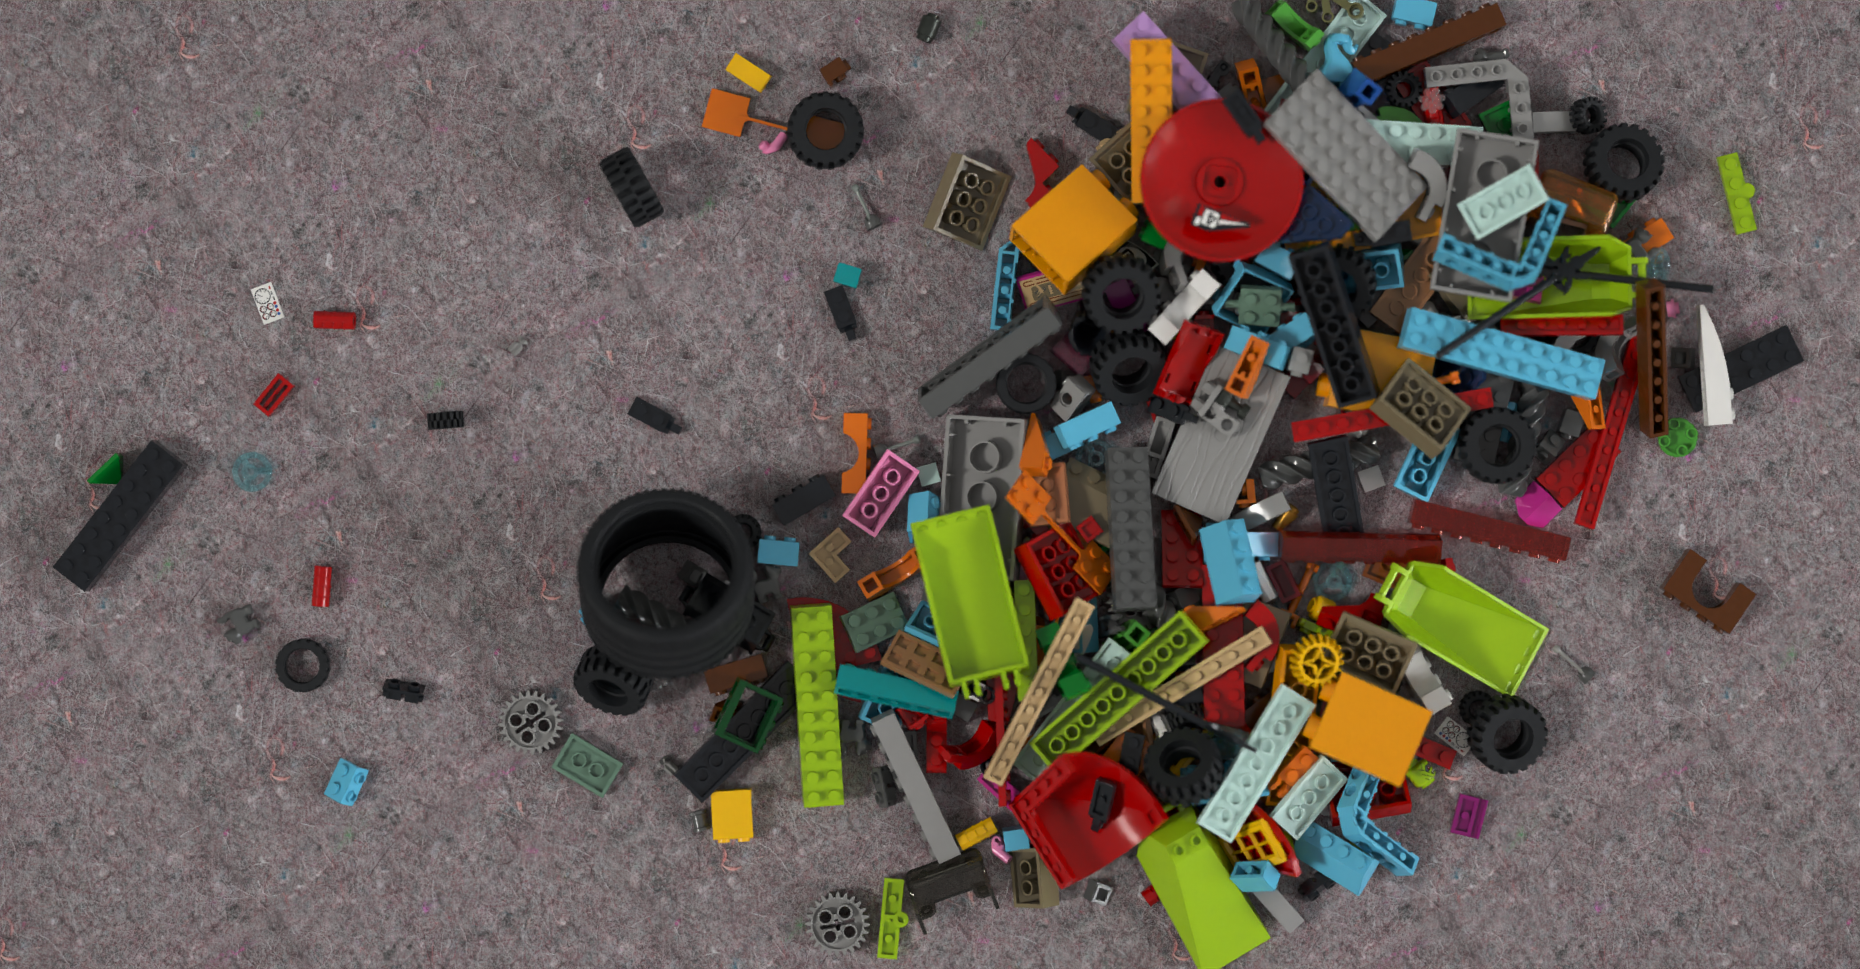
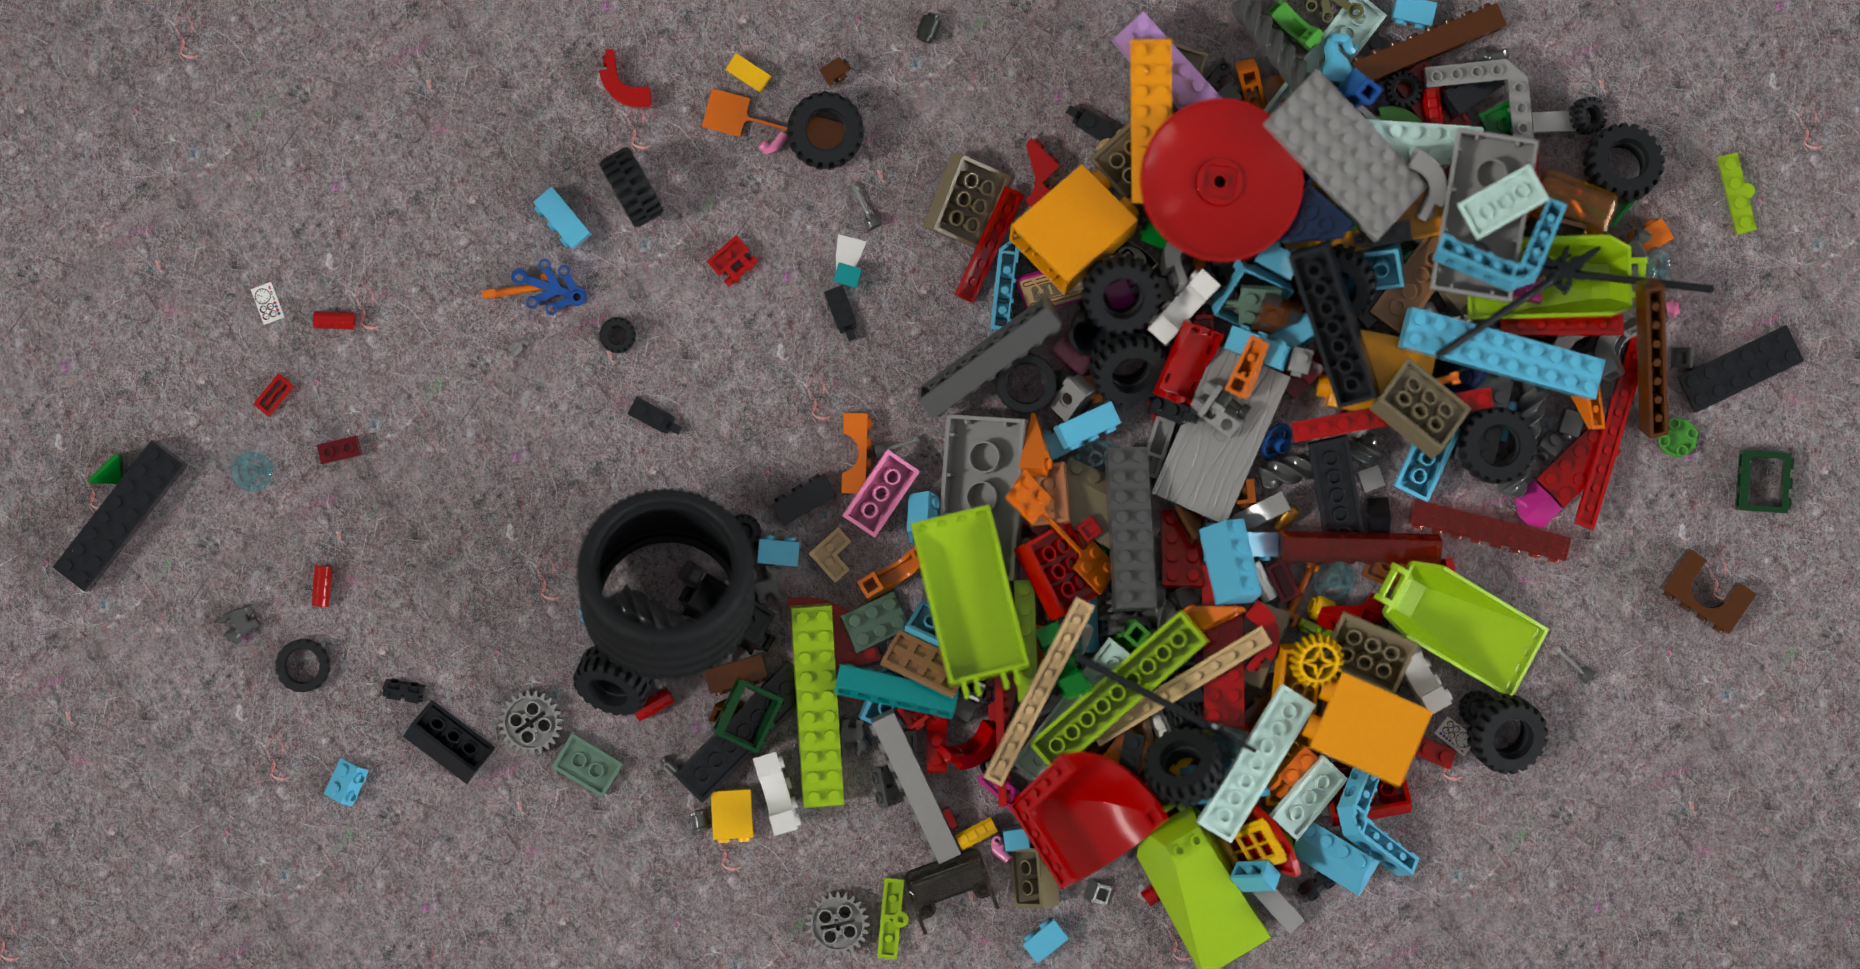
(339, 450): none -> dark red piece
(445, 420): black tyre -> none
(449, 741): none -> black slope
(494, 293): none -> orange hinge
(552, 287): none -> blue plant
(561, 218): none -> medium azure brick
(608, 326): none -> black tyre
(628, 96): none -> red arch
(655, 703): none -> red axle
(728, 256): none -> red plate
(777, 793): none -> white brick
(849, 250): none -> white sticker
(928, 474): light aqua tile -> none
(949, 817): none -> red tile
(989, 244): none -> red plate
(1044, 940): none -> medium azure brick
(1101, 802): black hinge -> none
(1213, 220): sticker -> none
(1244, 116): black hinge -> none
(1276, 314): none -> reddish brown slope
(1279, 442): none -> blue piece
(1379, 515): none -> black slope
(1420, 773): lime head -> none
(1435, 100): clear plant -> none
(1468, 816): magenta plate -> none
(1713, 373): white slope -> none
(1743, 481): none -> dark green window

